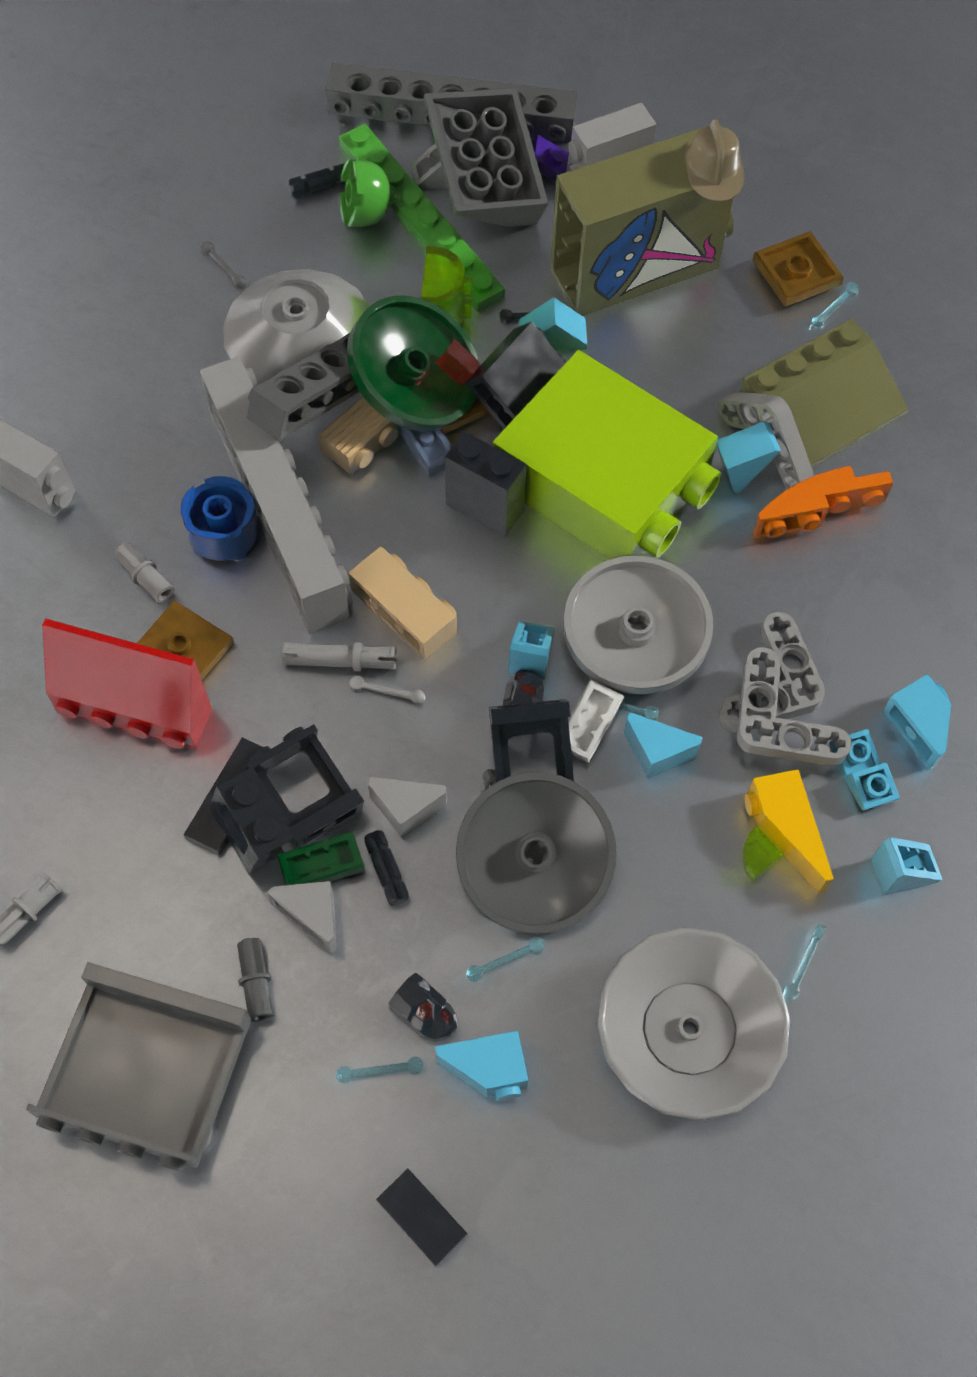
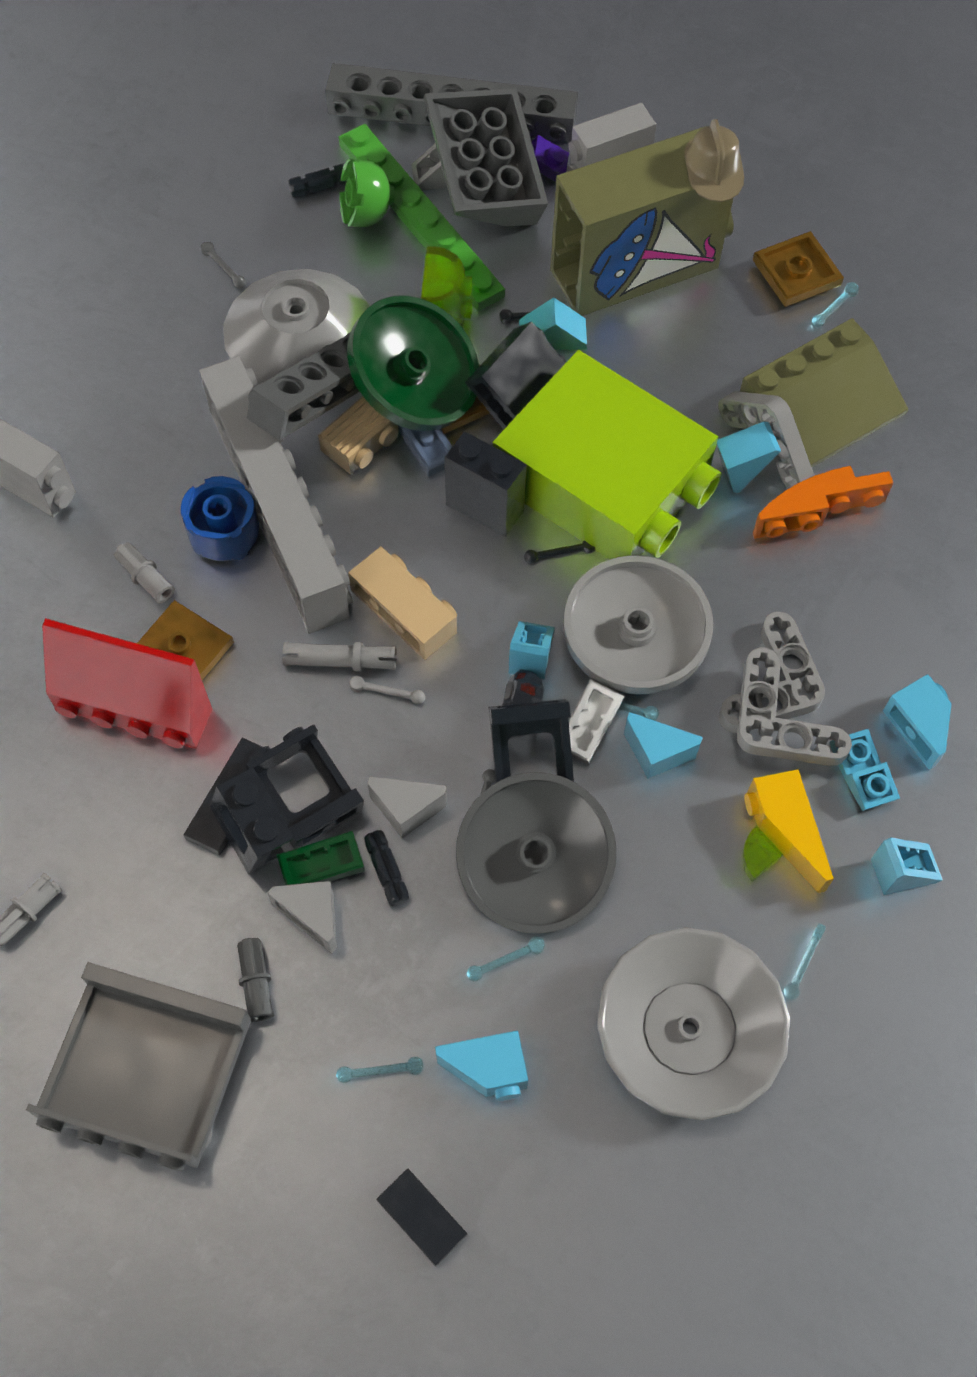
(424, 1009): black rock -> none
(457, 362): clear red slope -> none
(531, 555): none -> black hinge

